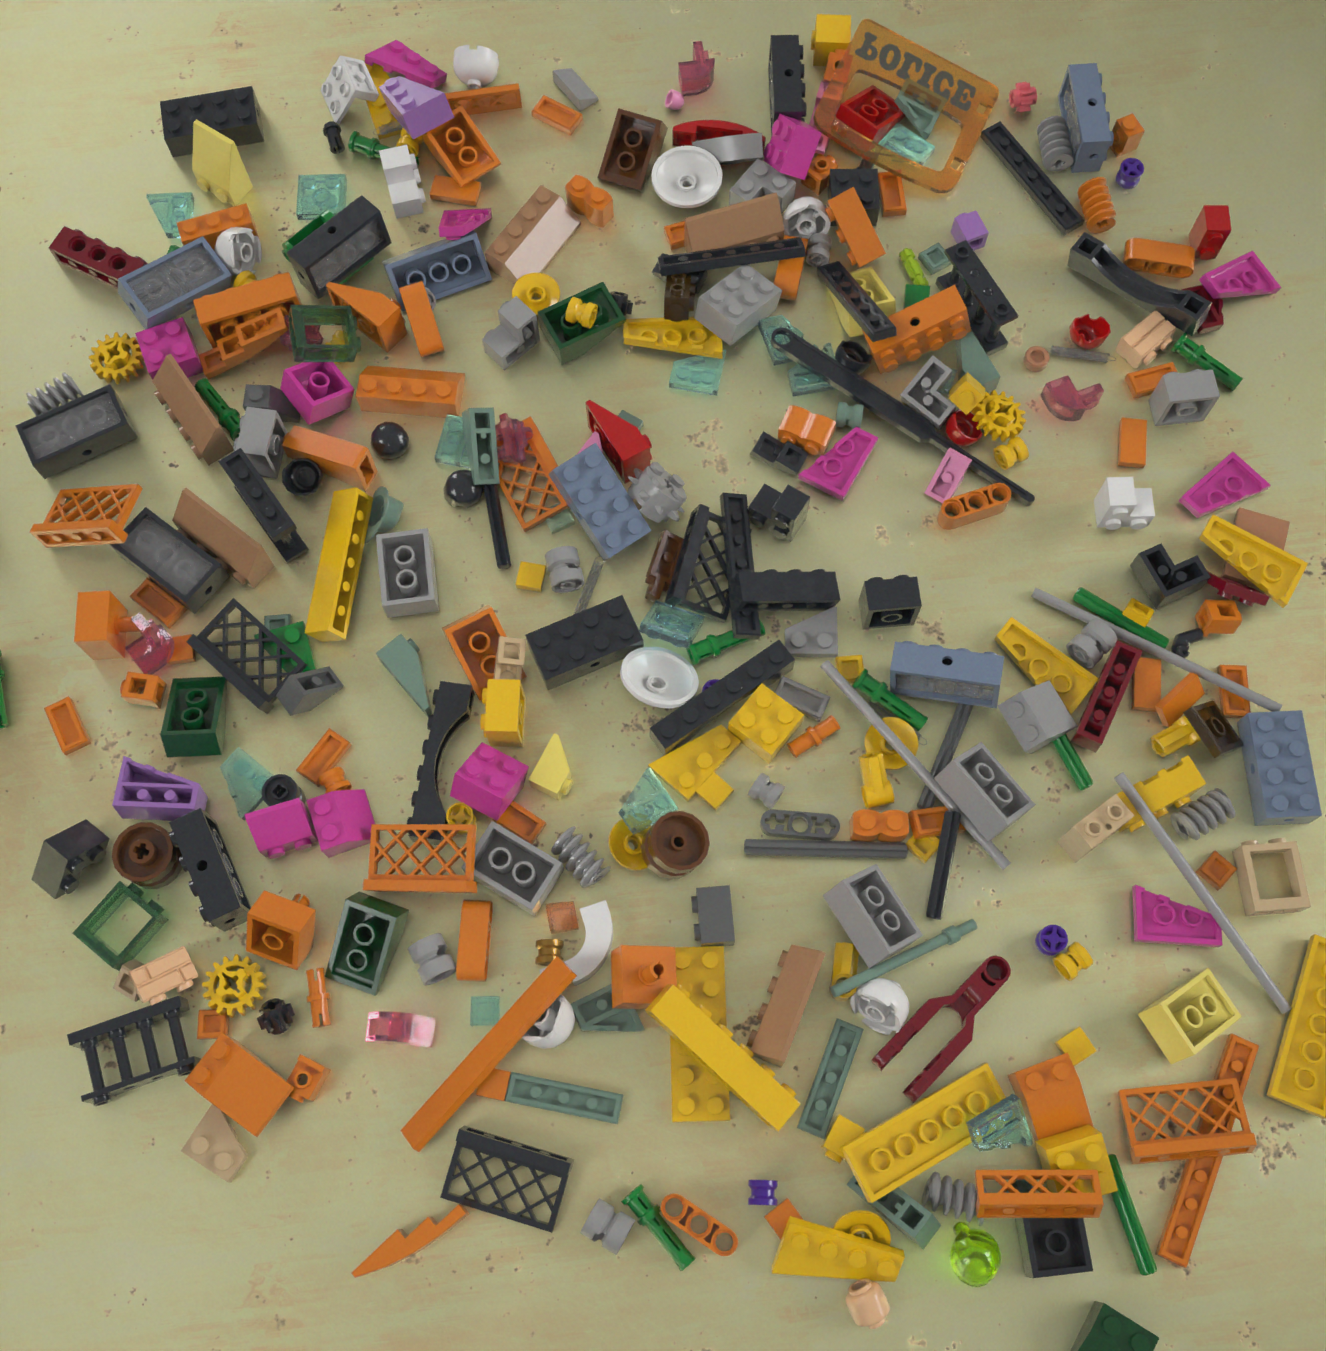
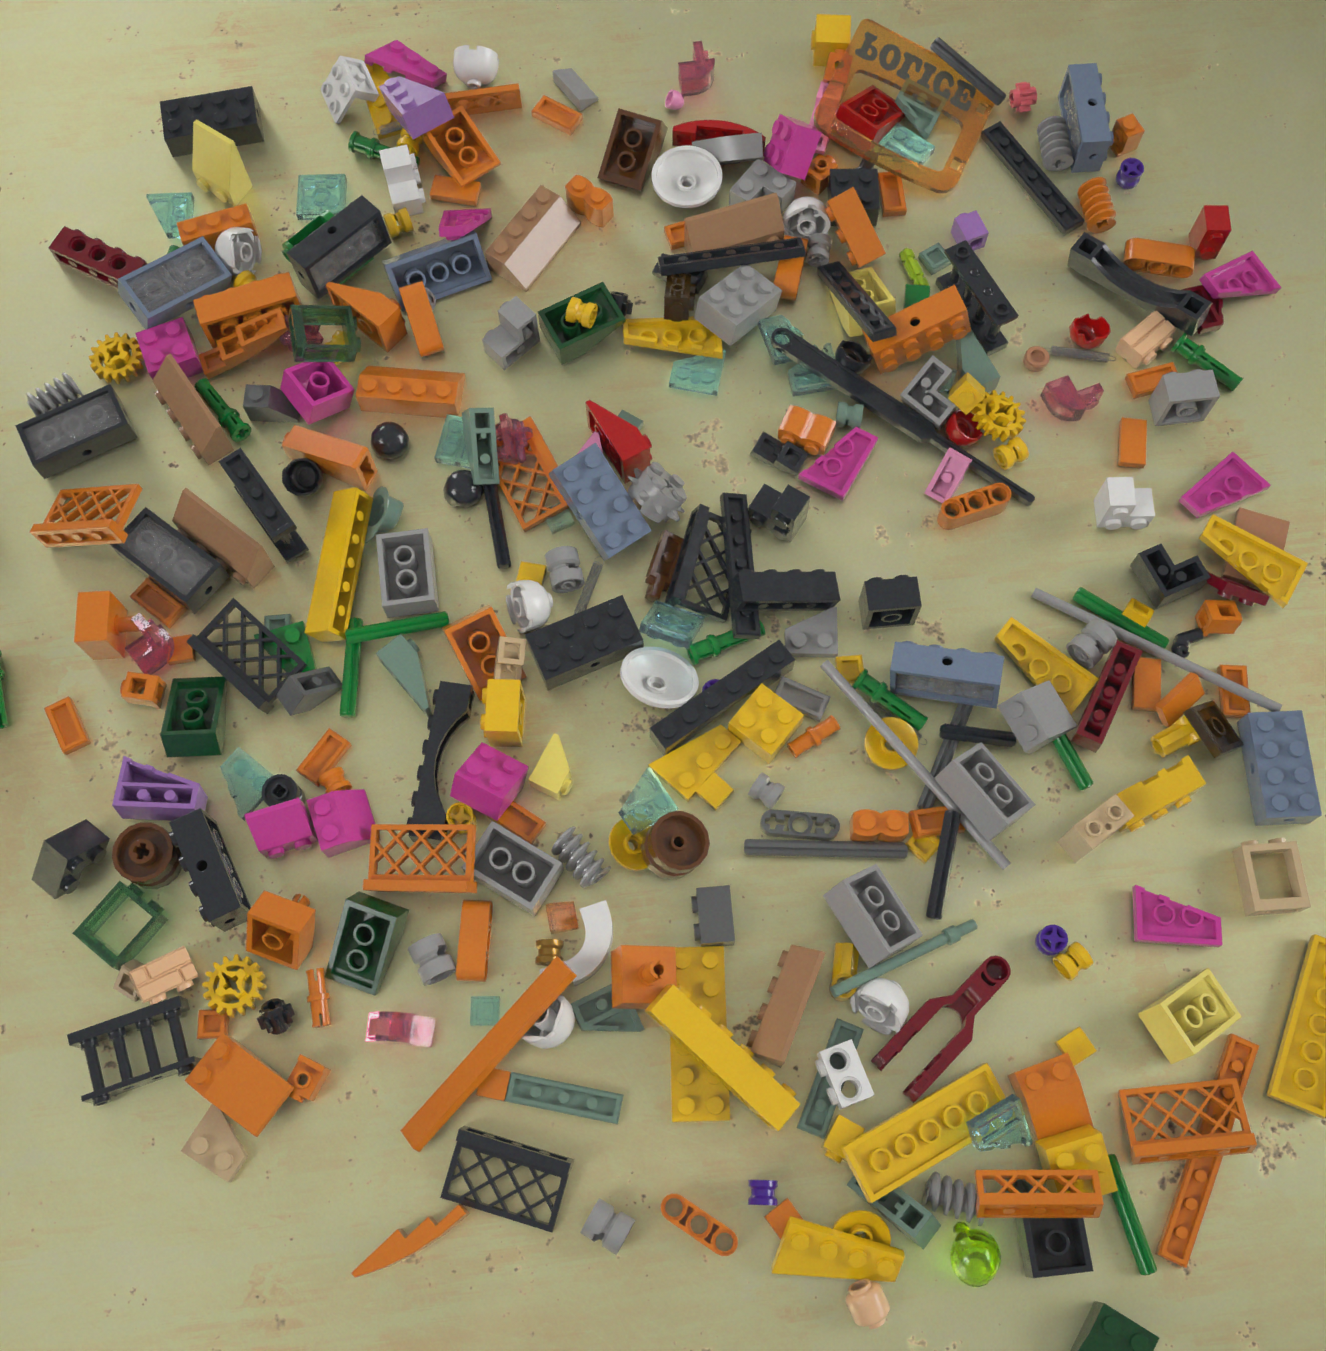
(262, 440): light grey brick -> none
(332, 132): black pin -> none
(350, 674): none -> green axle
(396, 627): none -> green axle
(403, 220): none -> yellow wheel
(528, 605): none -> white cylinder
(536, 285): yellow dish -> none
(649, 1215): green pin -> none
(785, 78): black brick -> none
(851, 1072): none -> white brick
(875, 788): yellow piece -> none
(968, 71): none -> black axle
(977, 735): none -> black axle
(1203, 814): light grey piece -> none
(1203, 893): light grey piece -> none
(1216, 870): orange tile -> none

